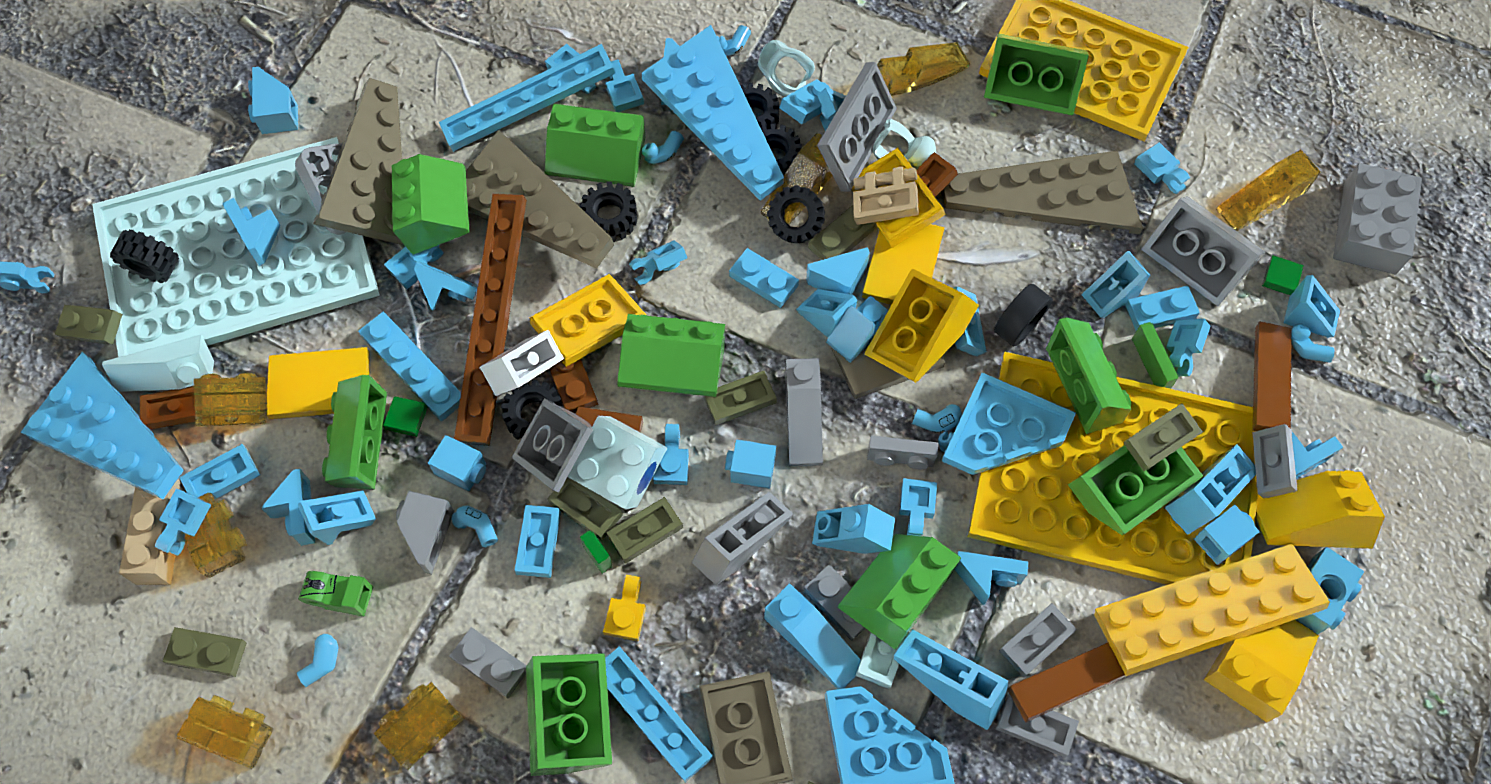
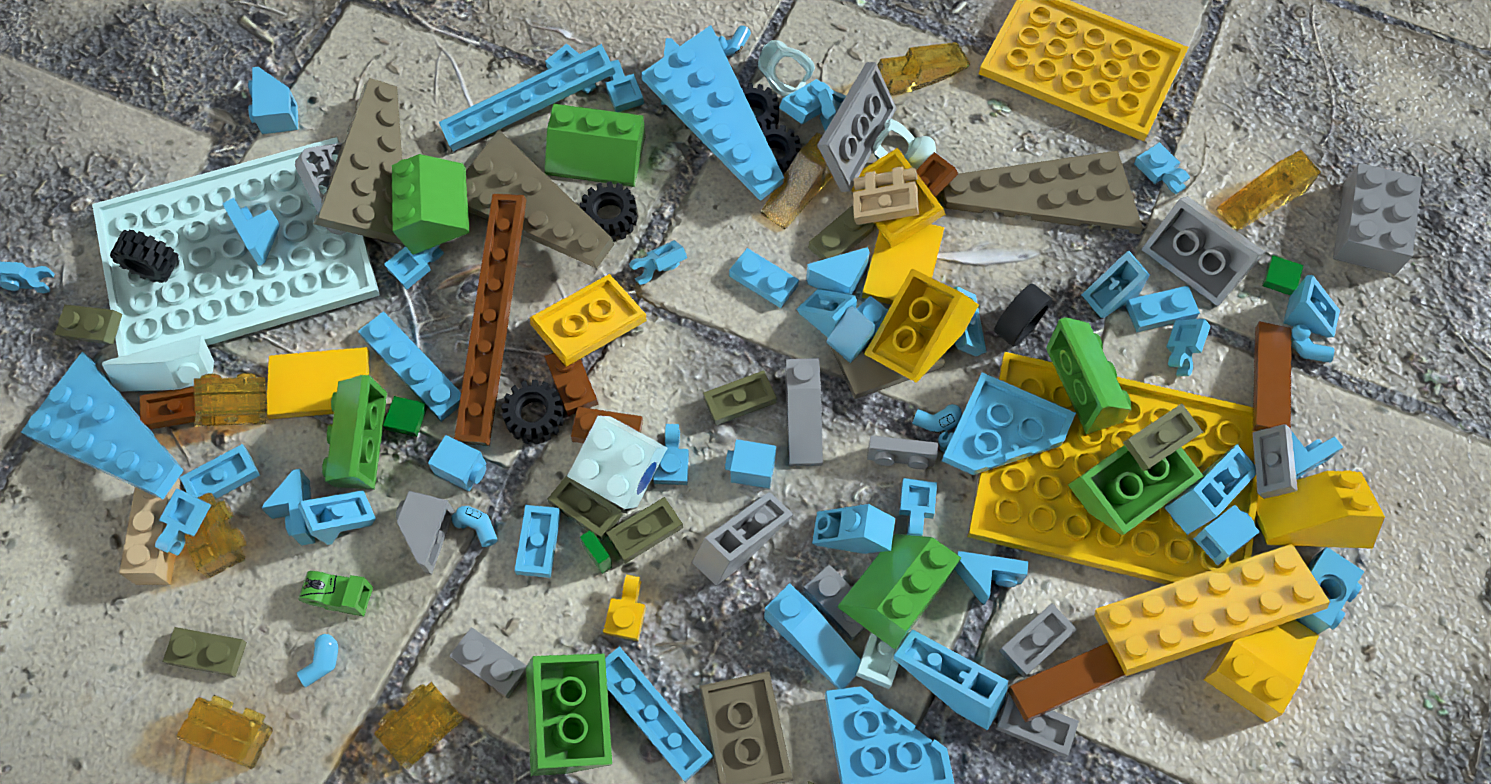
(435, 280): medium azure slope -> none
(521, 363): white brick -> none
(552, 444): light grey slope -> none
(658, 154): medium azure arm -> none
(671, 355): bright green slope -> none
(777, 214): black tyre -> none
(1036, 74): bright green slope -> none
(1154, 356): bright green tile -> none

